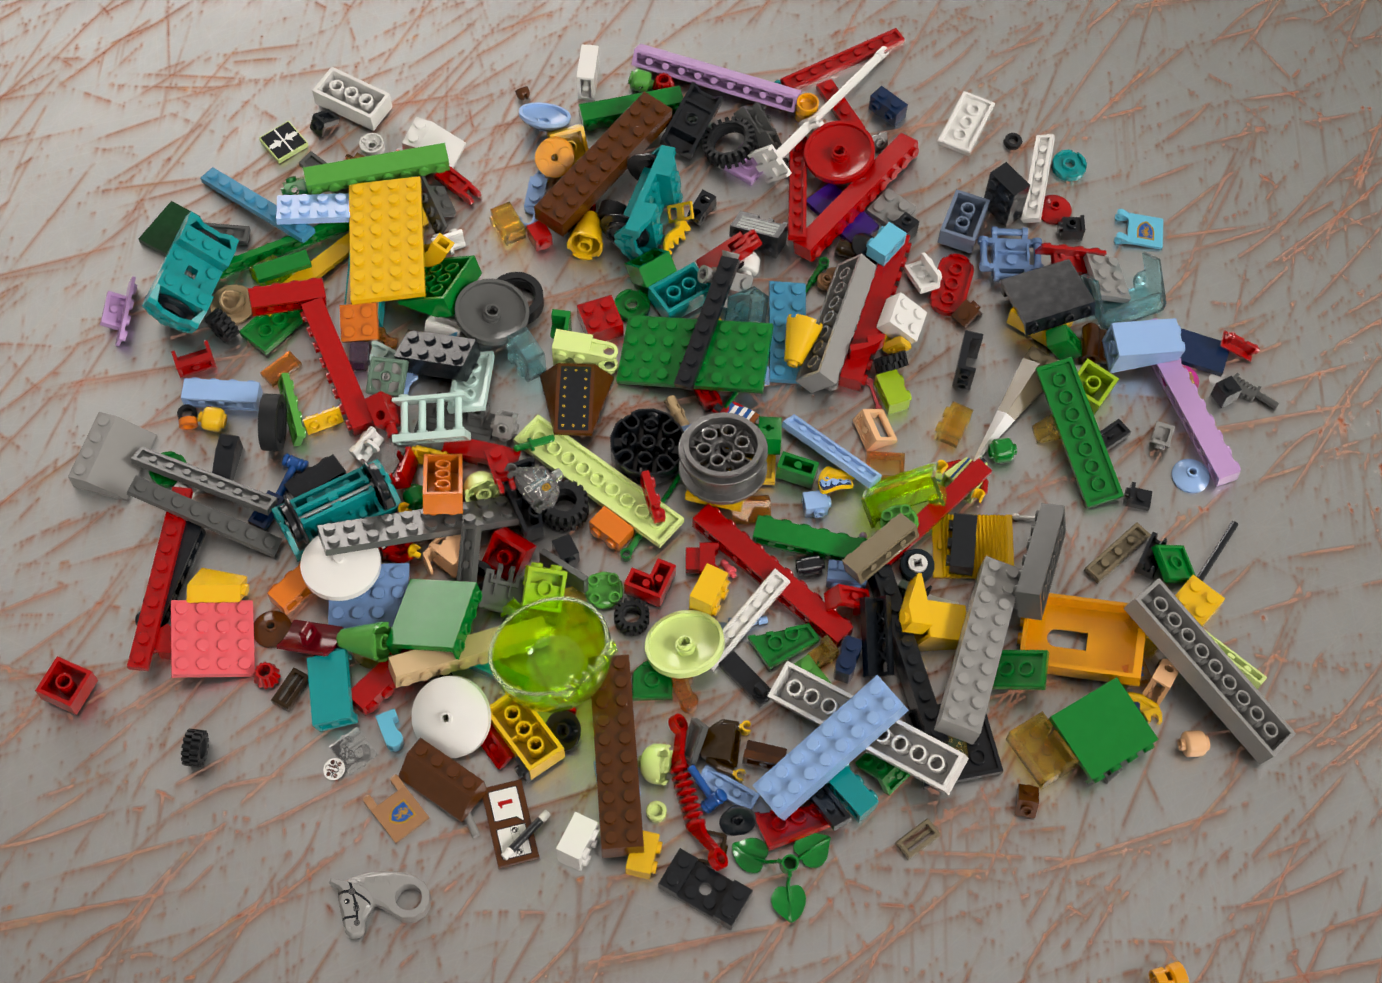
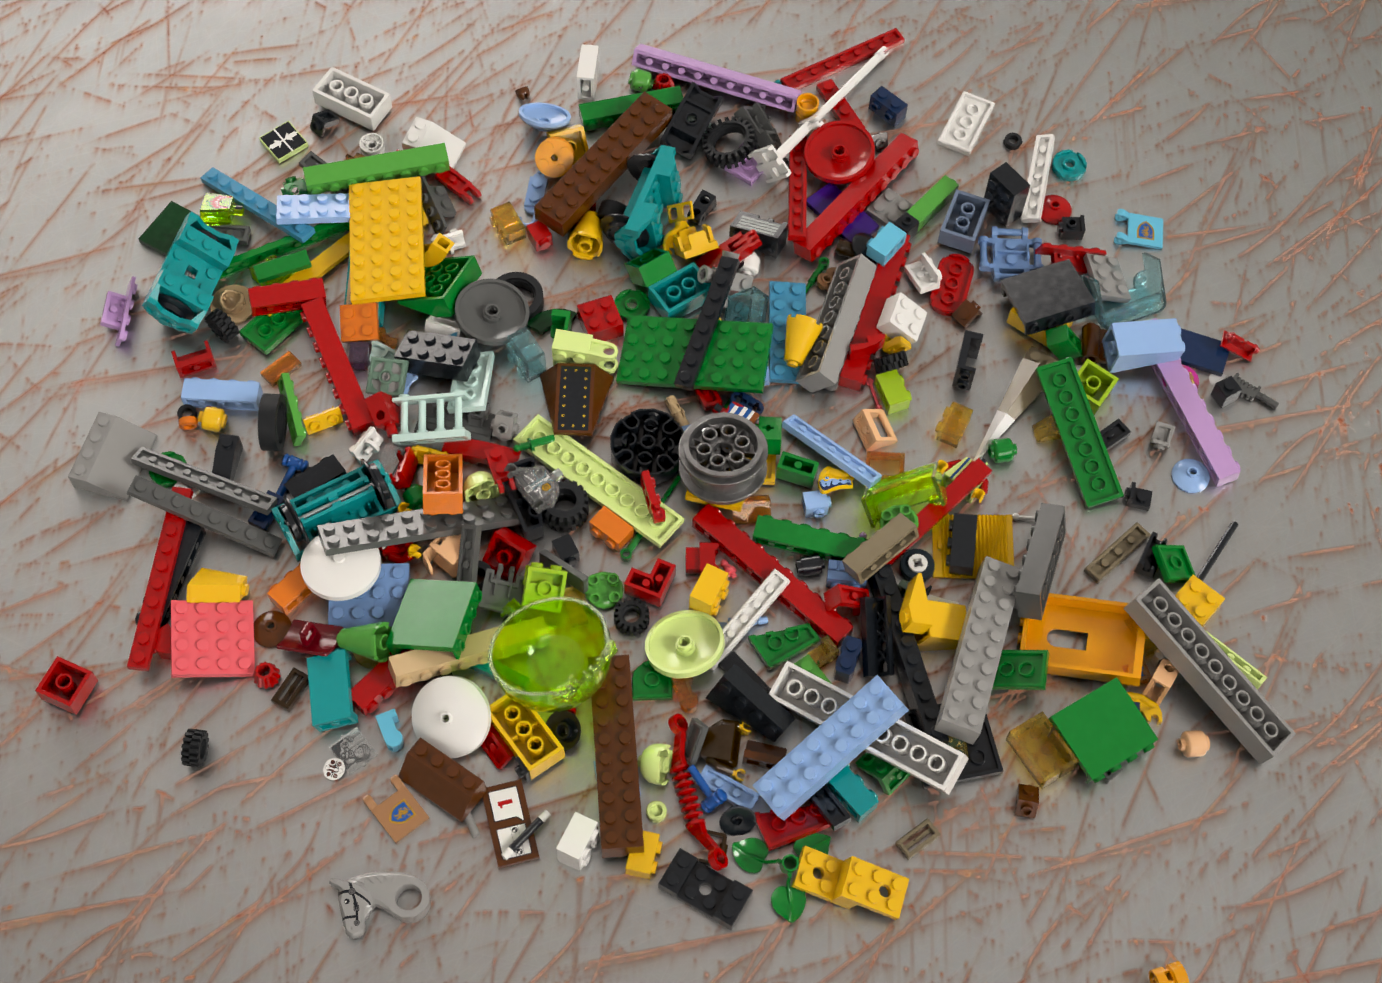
(219, 209): none -> clear neon green torso
(542, 322): none -> dark green tile
(692, 243): none -> yellow panel
(747, 401): none -> dark blue beam
(750, 703): none -> black wedge
(850, 882): none -> yellow bracket
(933, 201): none -> bright green brick

